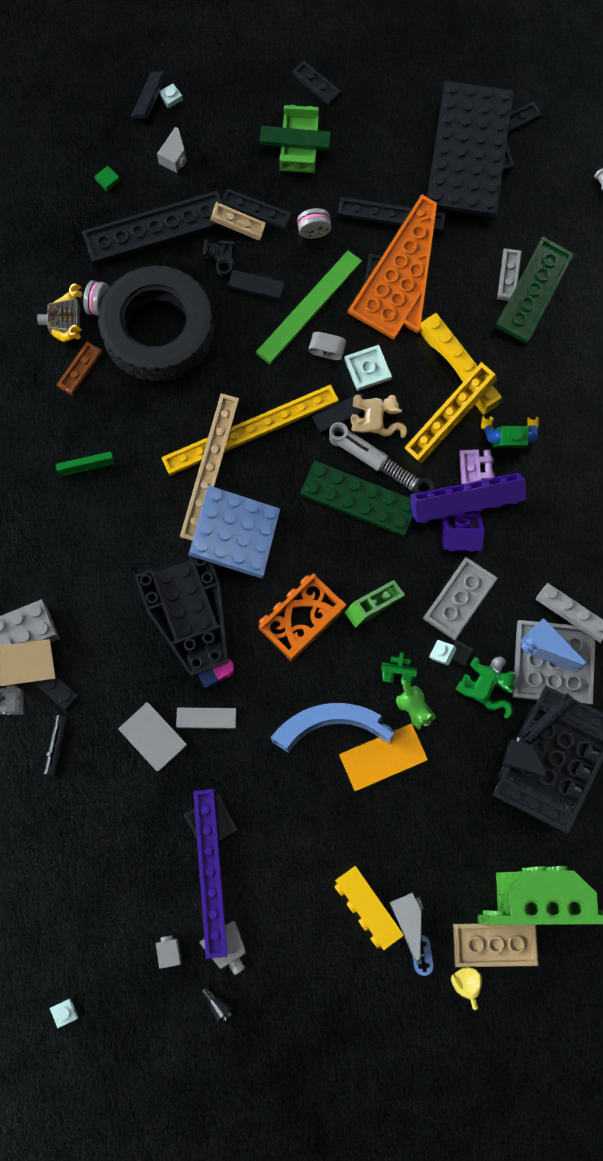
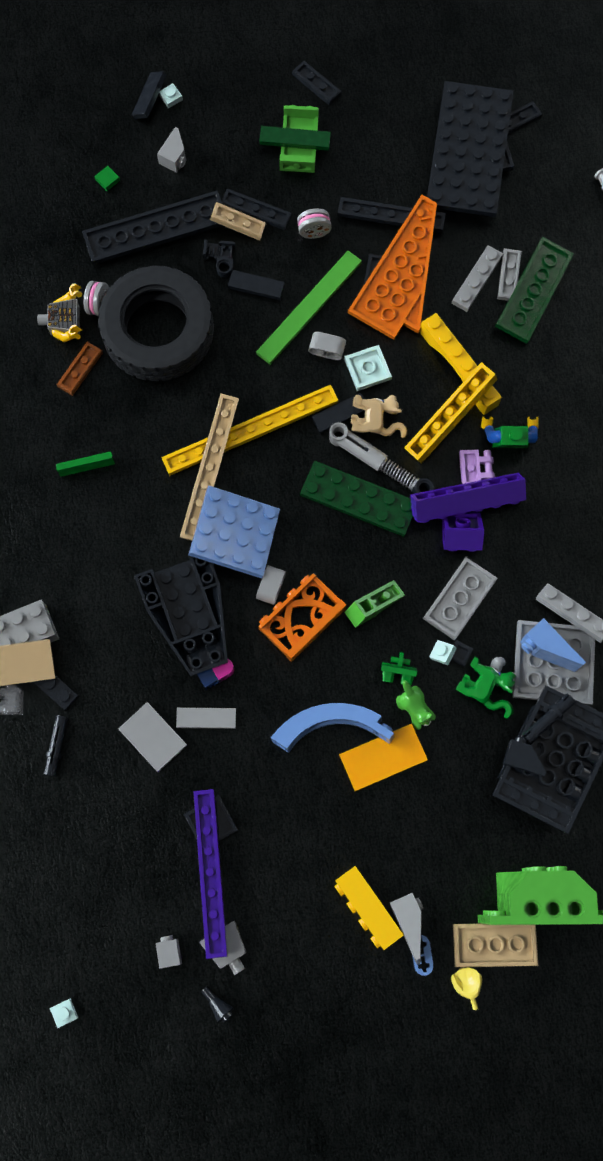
(270, 585): none -> light grey beam
(477, 278): none -> light grey plate

